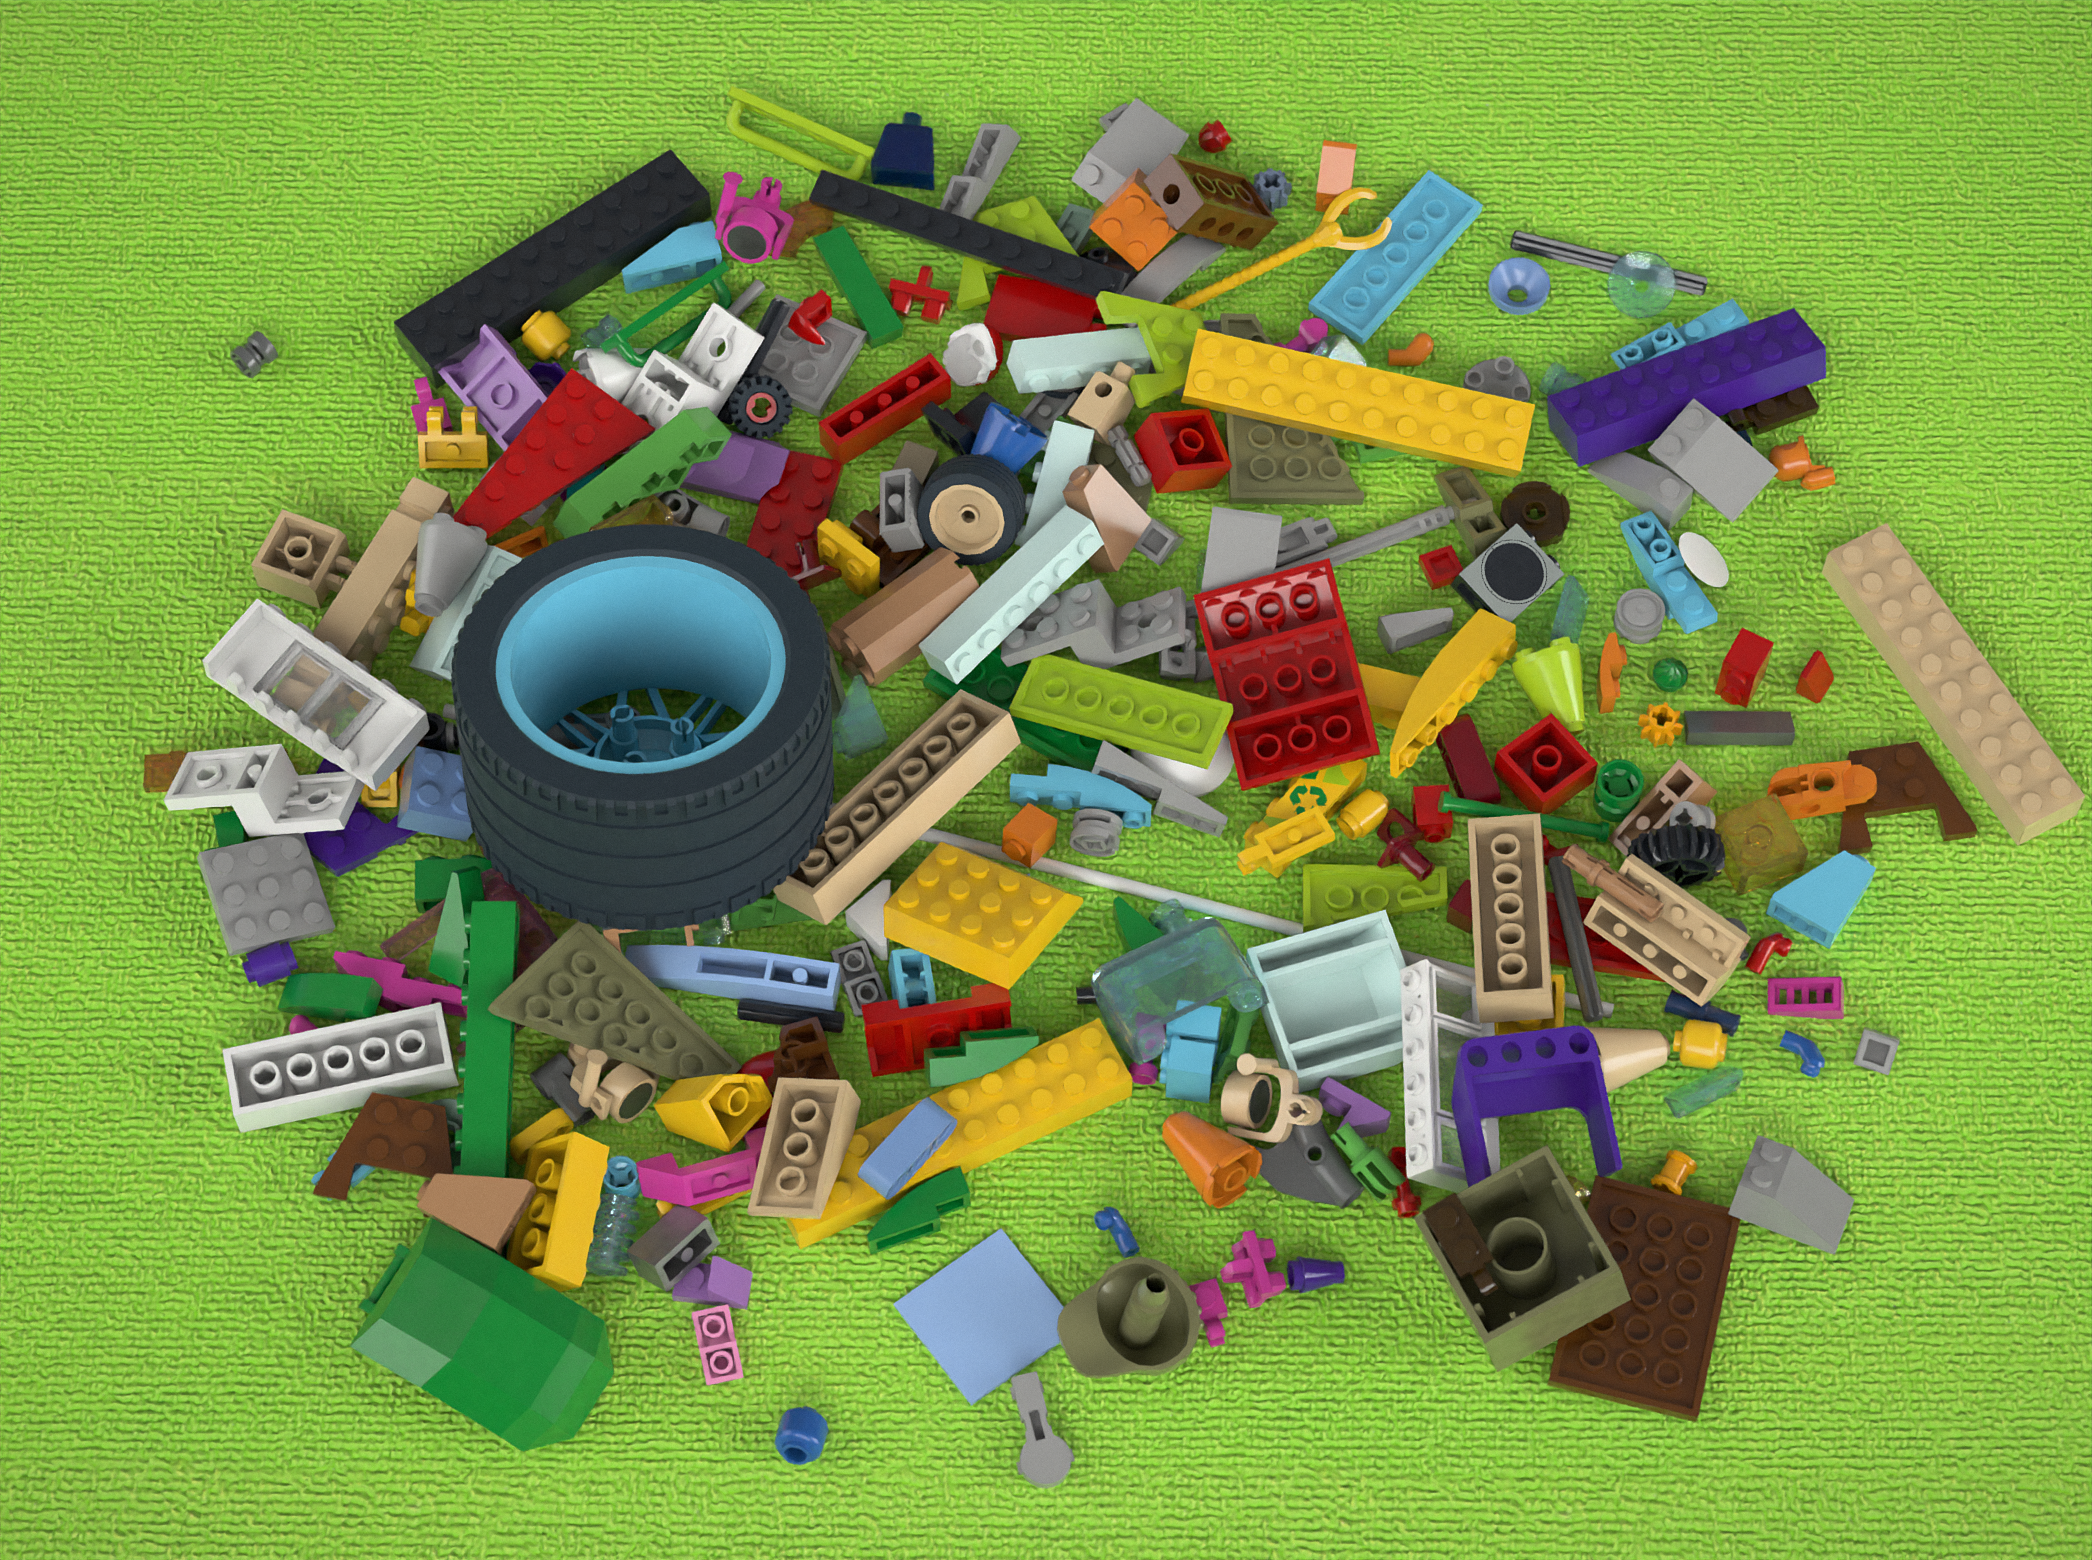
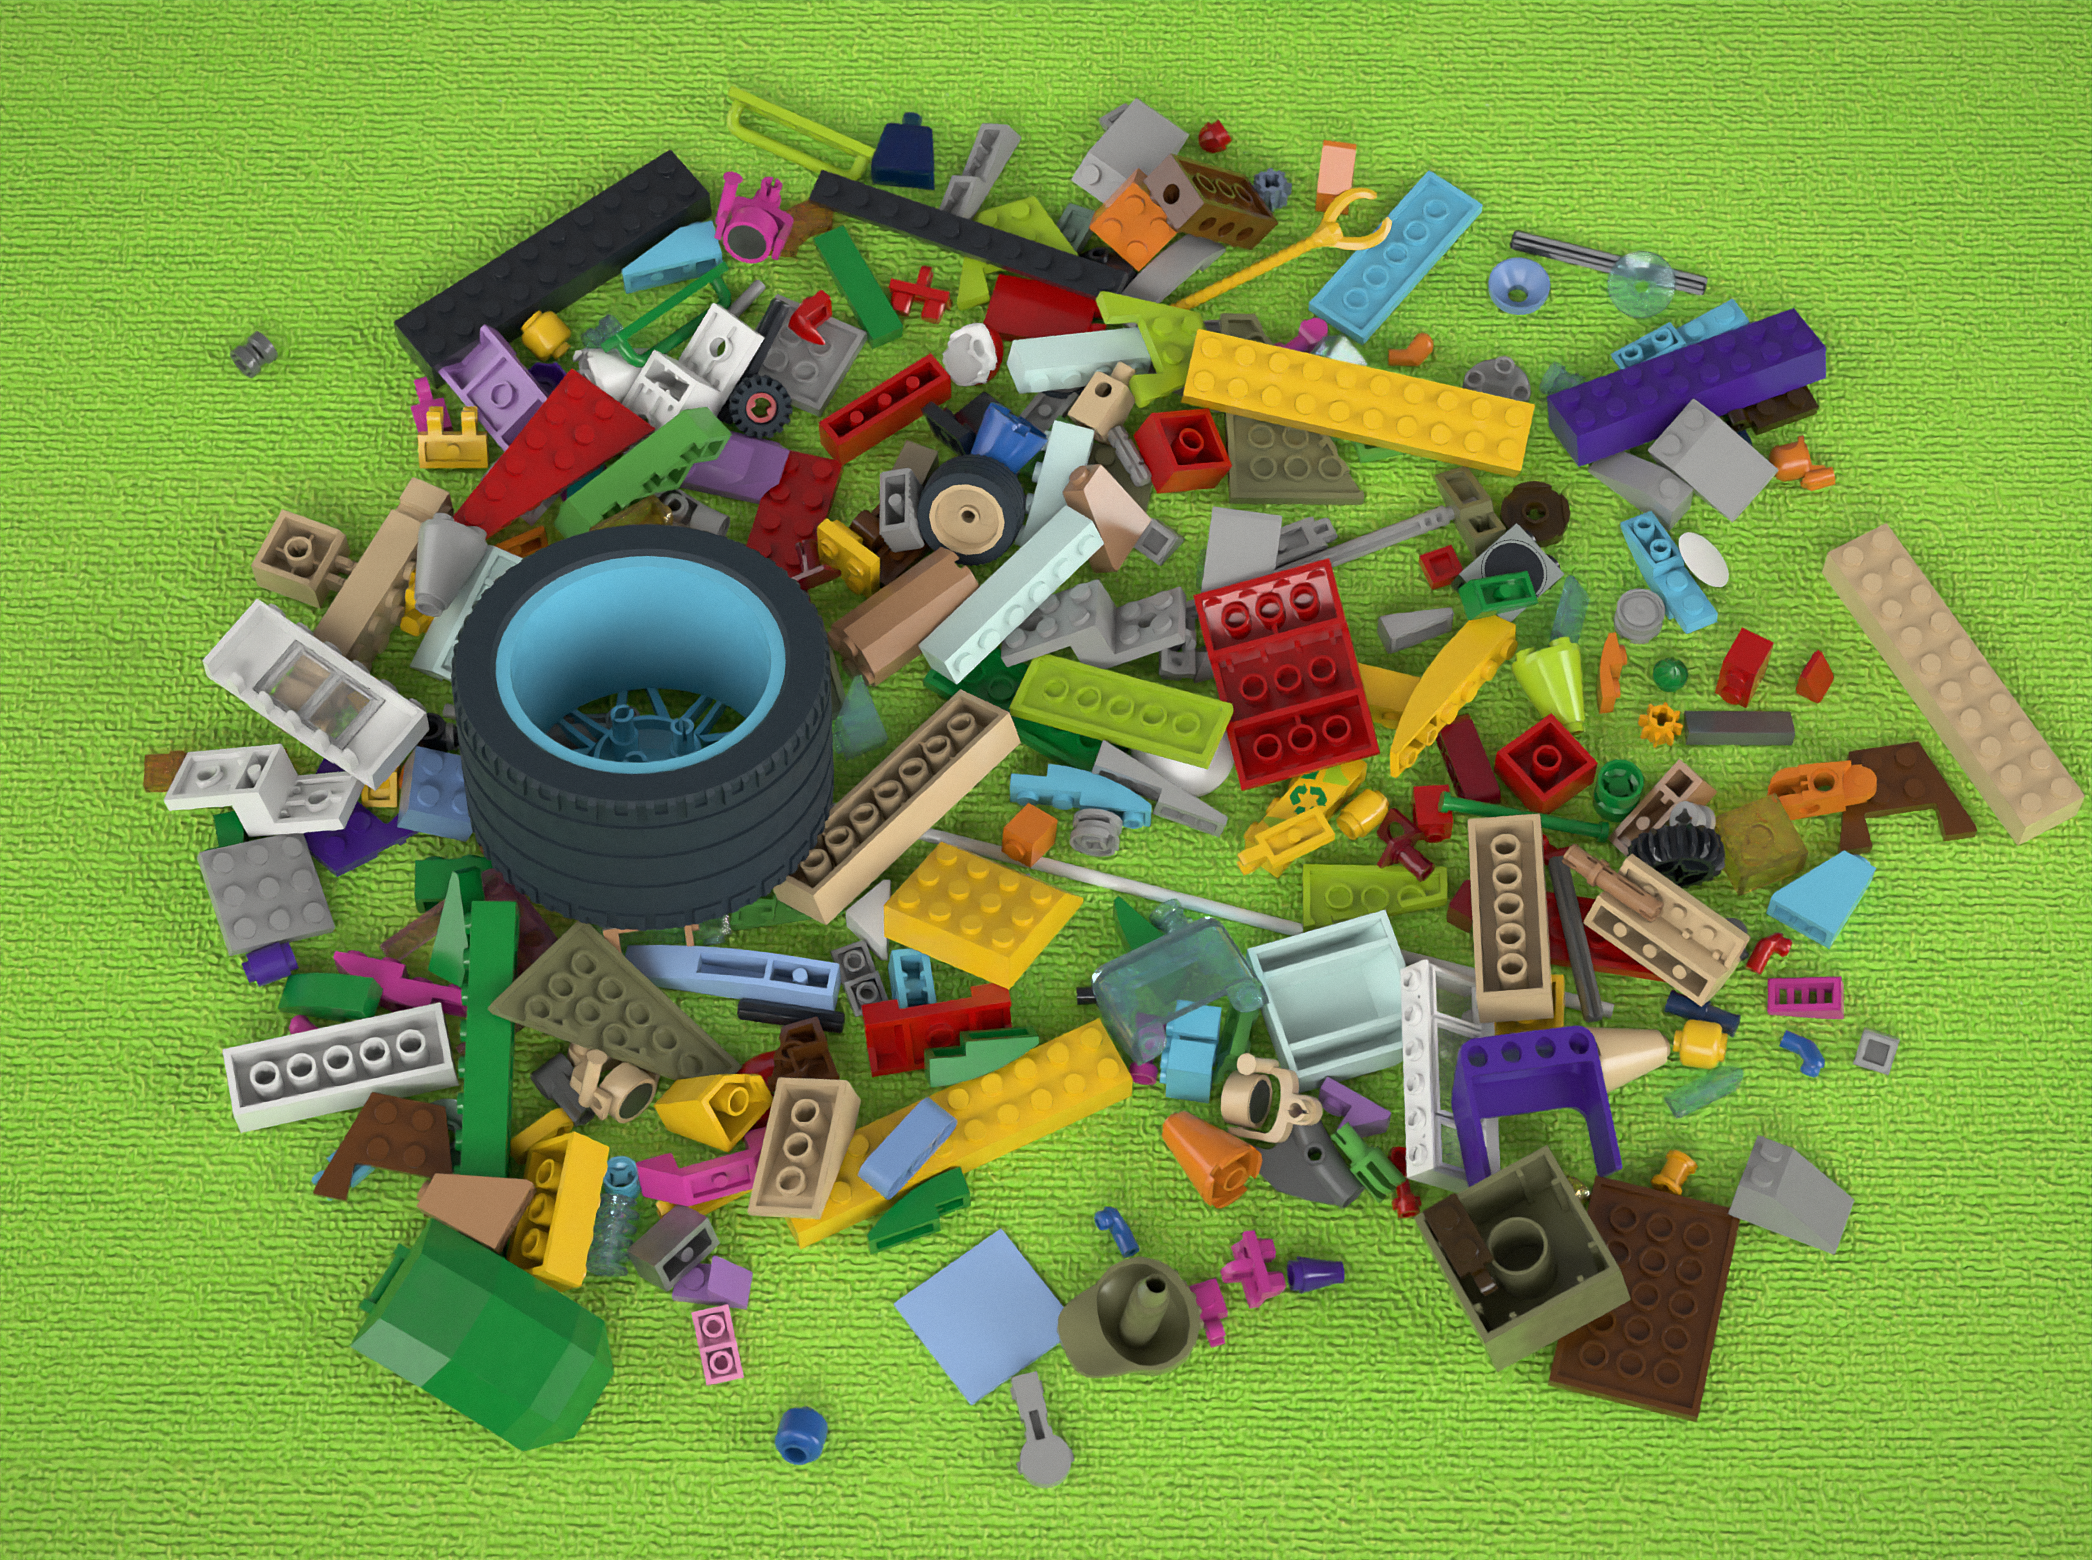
(1497, 595): none -> green slope

